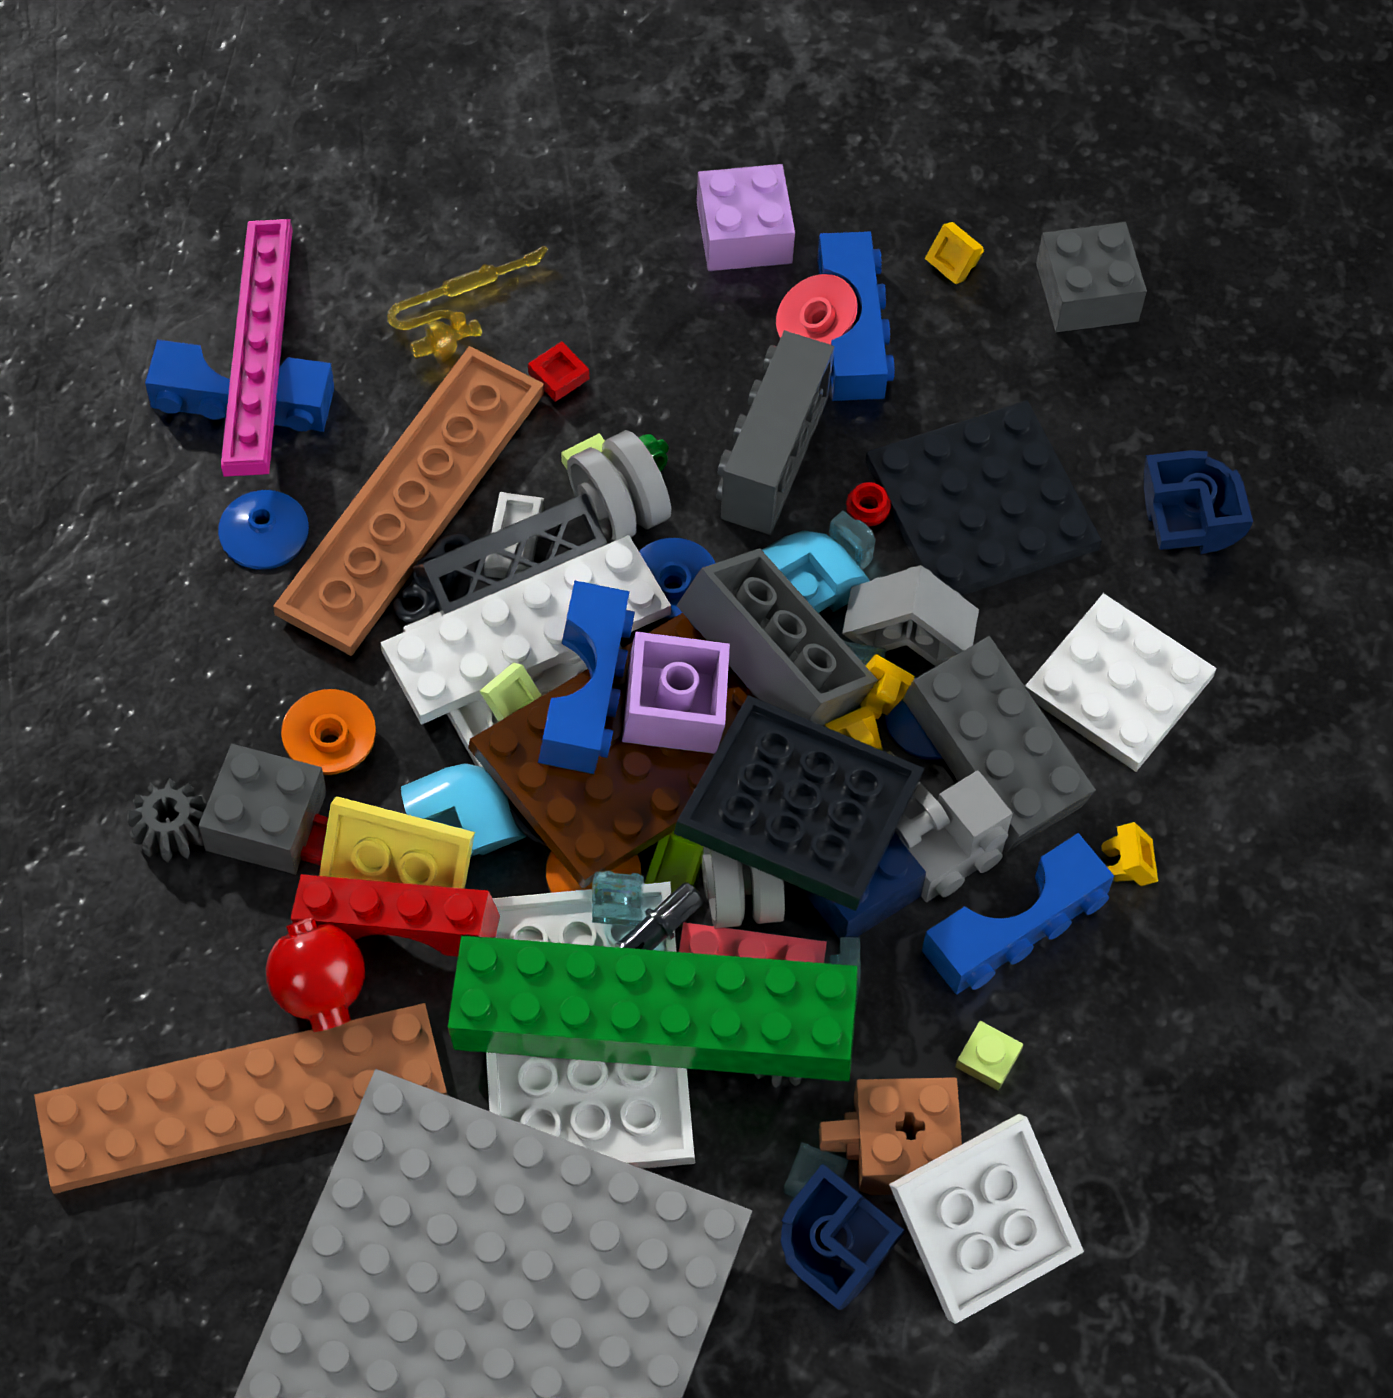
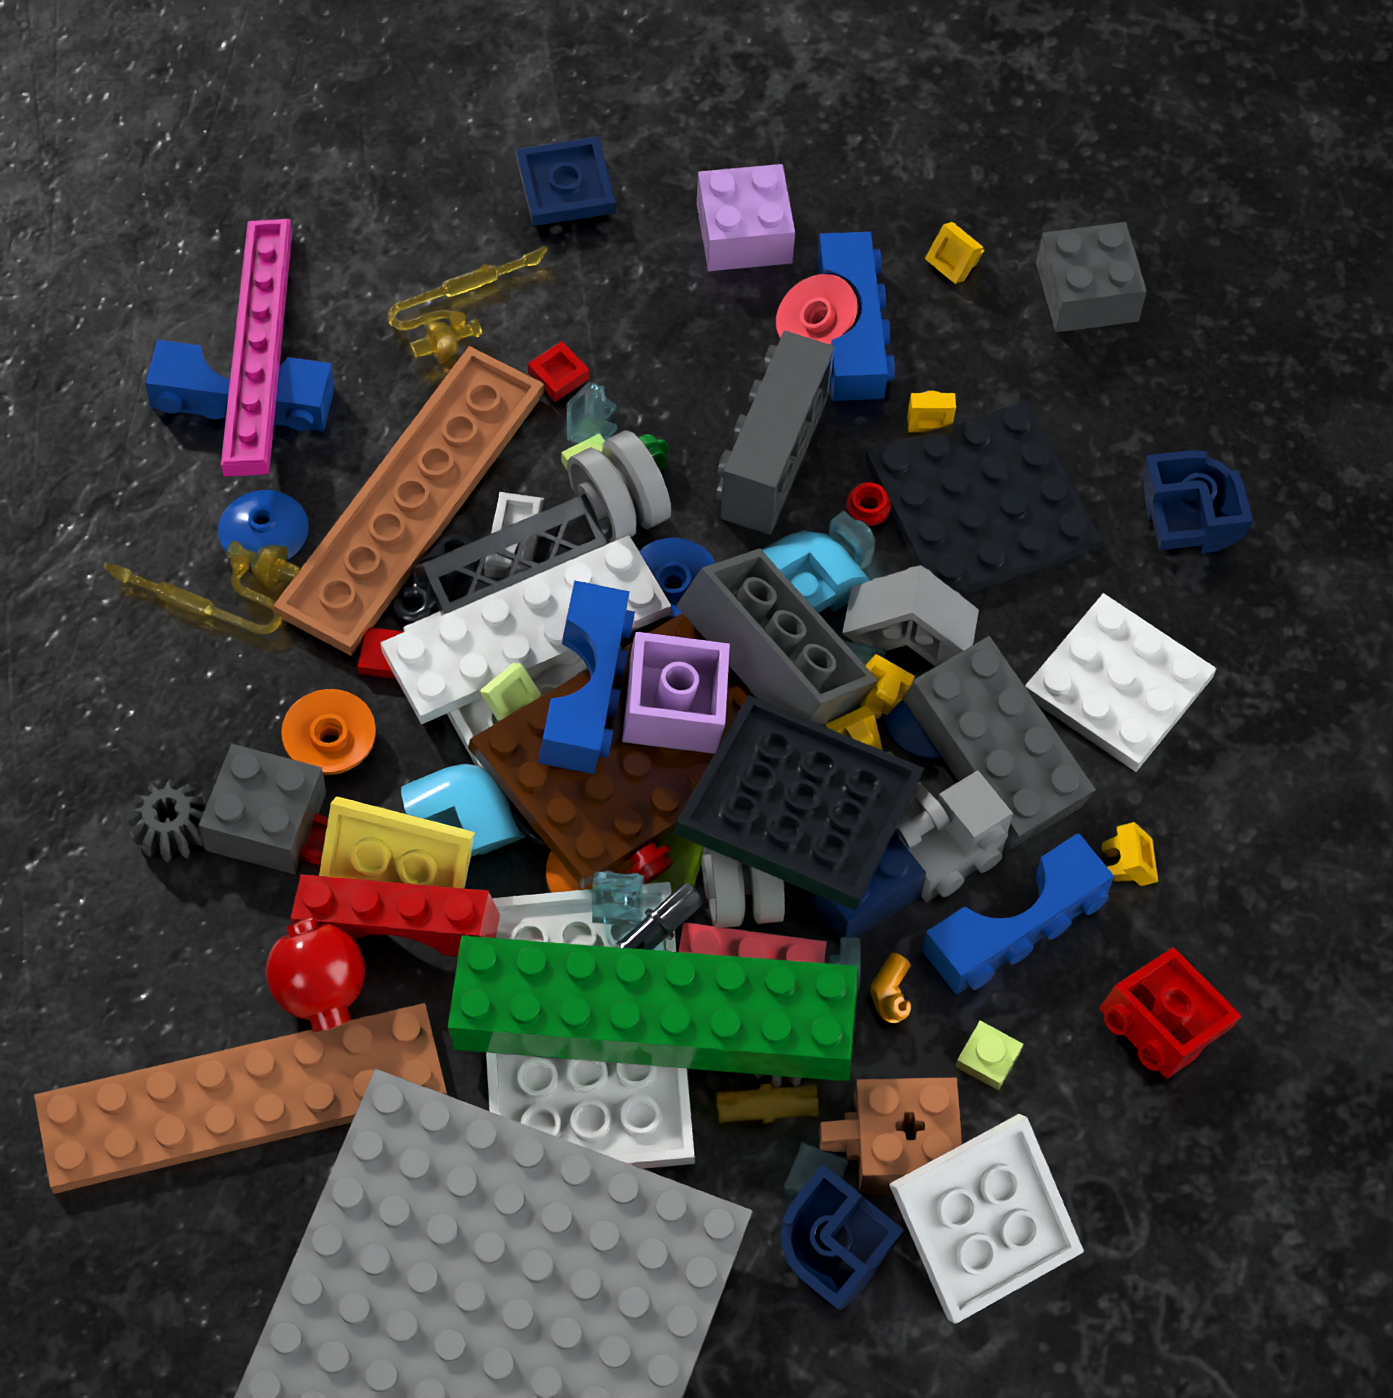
(267, 567): none -> clear yellow piece
(371, 657): none -> red tile
(565, 181): none -> dark blue plate
(588, 412): none -> clear light blue tile
(651, 862): none -> red plate
(767, 1103): none -> clear yellow pin
(886, 991): none -> light orange arm
(930, 411): none -> yellow plate
(1168, 1012): none -> red plate

